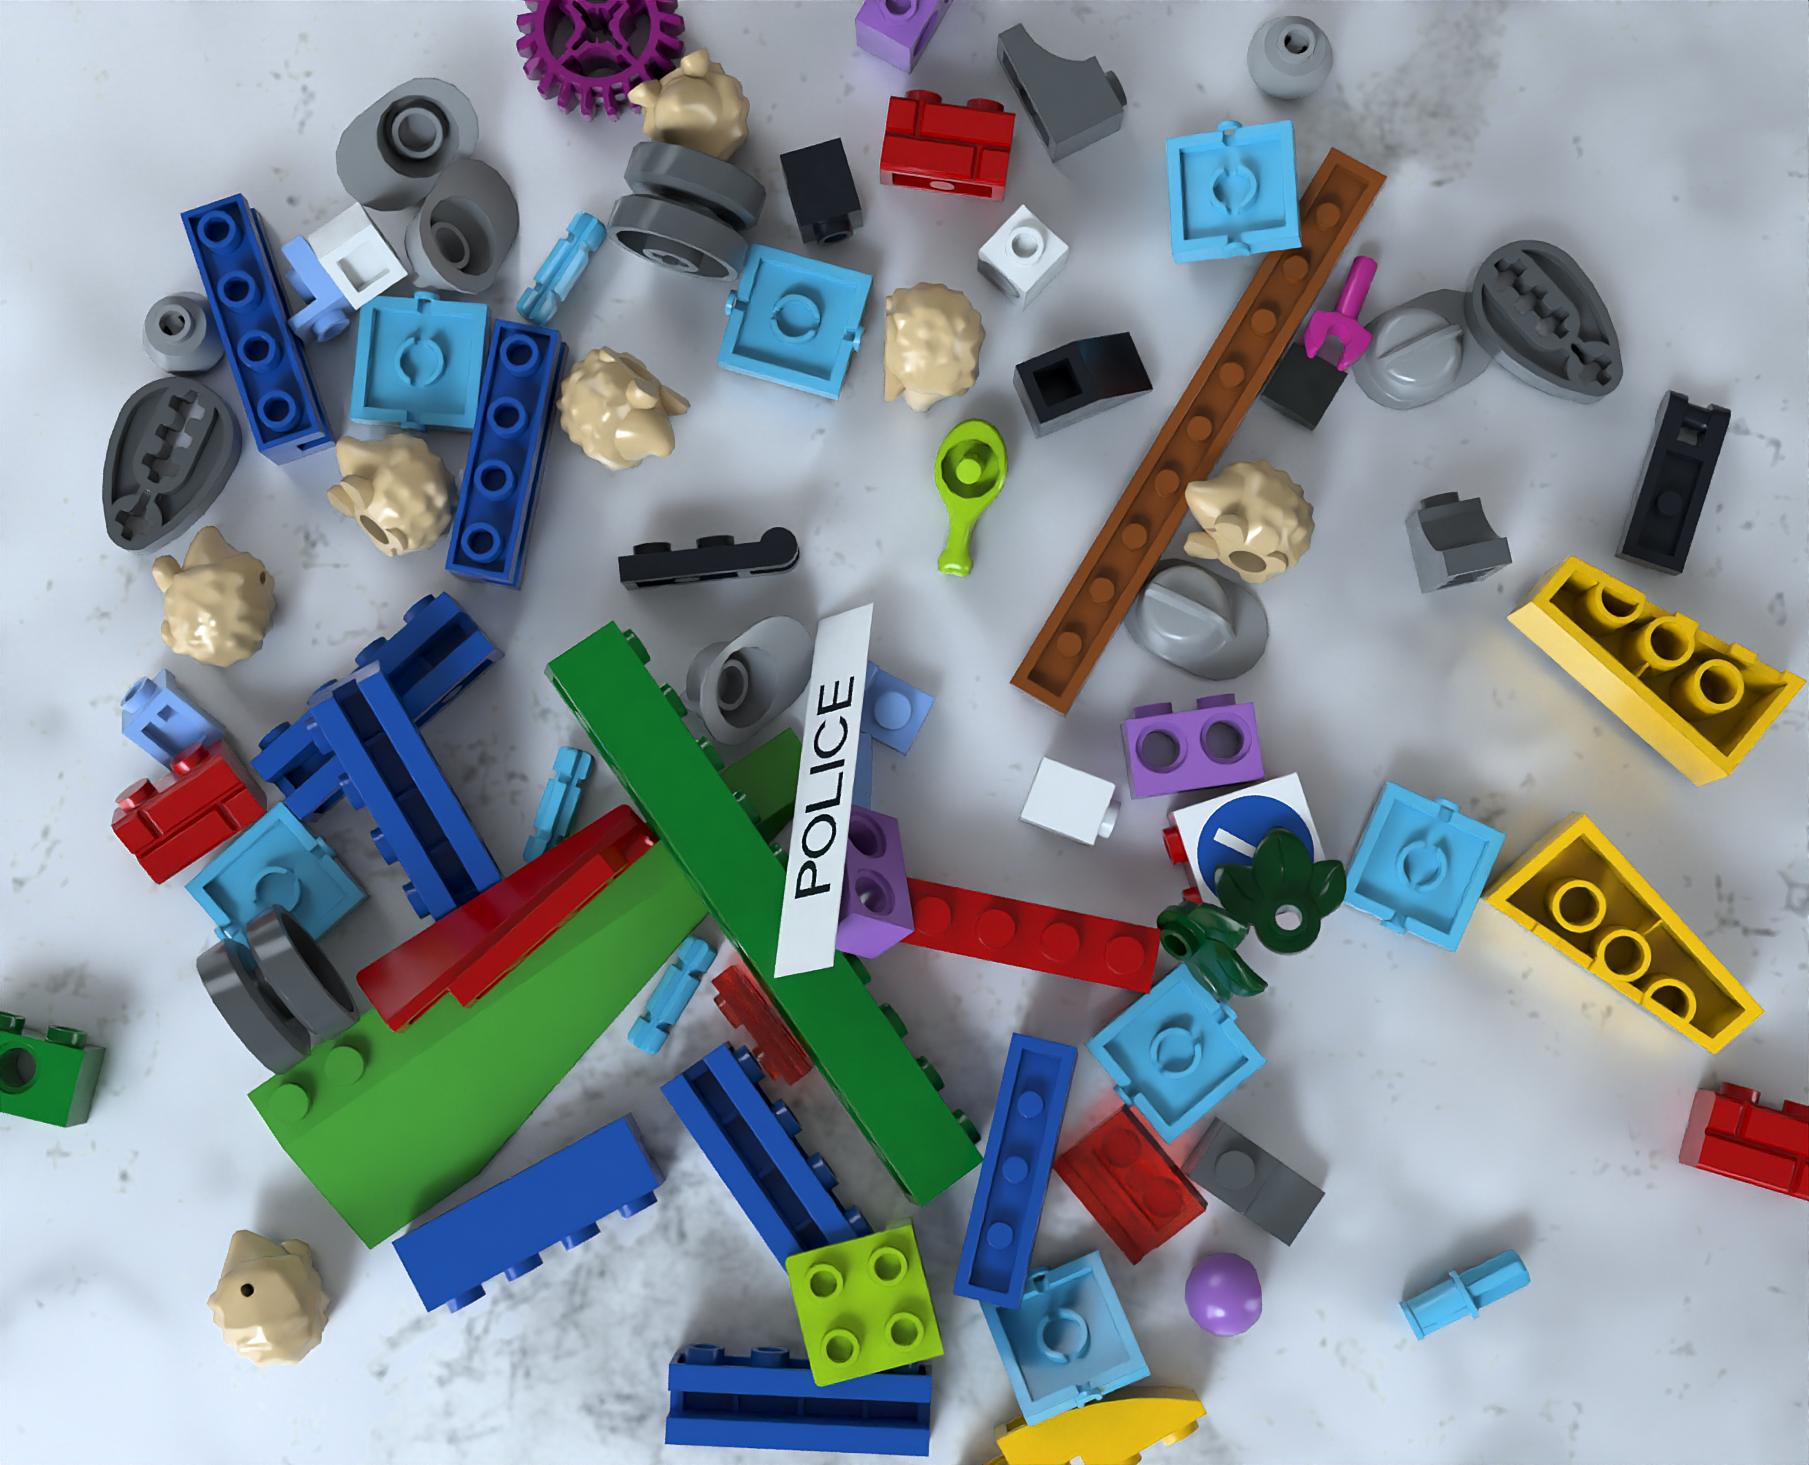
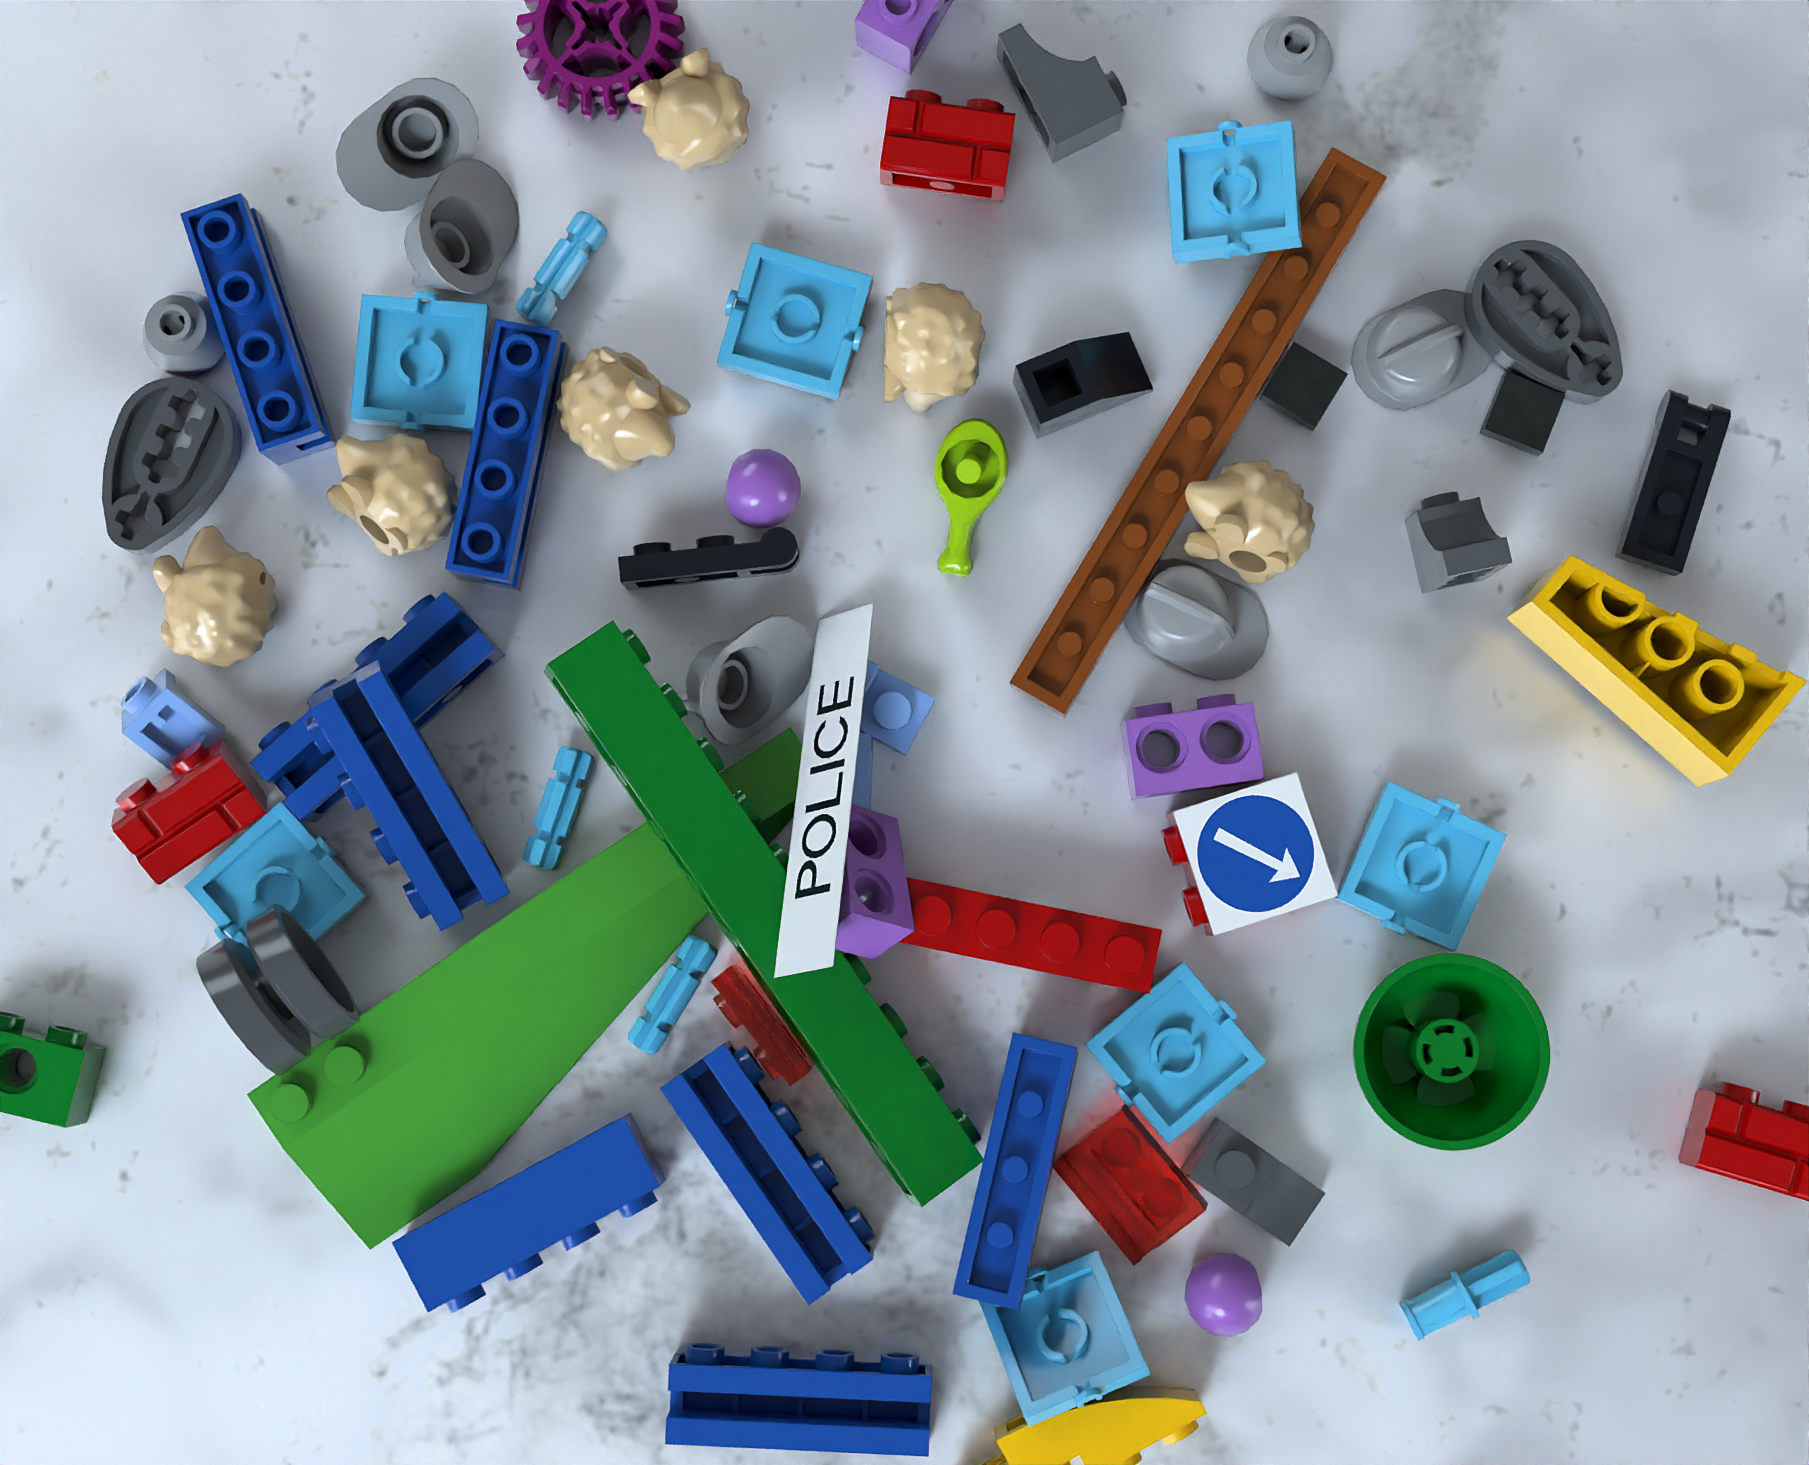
(269, 1300): tan animal -> none
(330, 311): light blue bracket -> none
(357, 255): white brick -> none
(505, 924): red wedge -> none
(686, 211): dark grey wheel -> none
(762, 489): none -> medium lavender piece
(822, 192): black brick -> none
(864, 1304): lime bracket -> none
(1022, 257): white brick -> none
(1070, 803): white brick -> none
(1207, 942): dark green plate -> none
(1279, 882): dark green plate -> none
(1344, 318): dark pink bar -> none
(1478, 1075): none -> green piece
(1522, 413): none -> pearl dark grey tile
(1610, 921): yellow wedge -> none

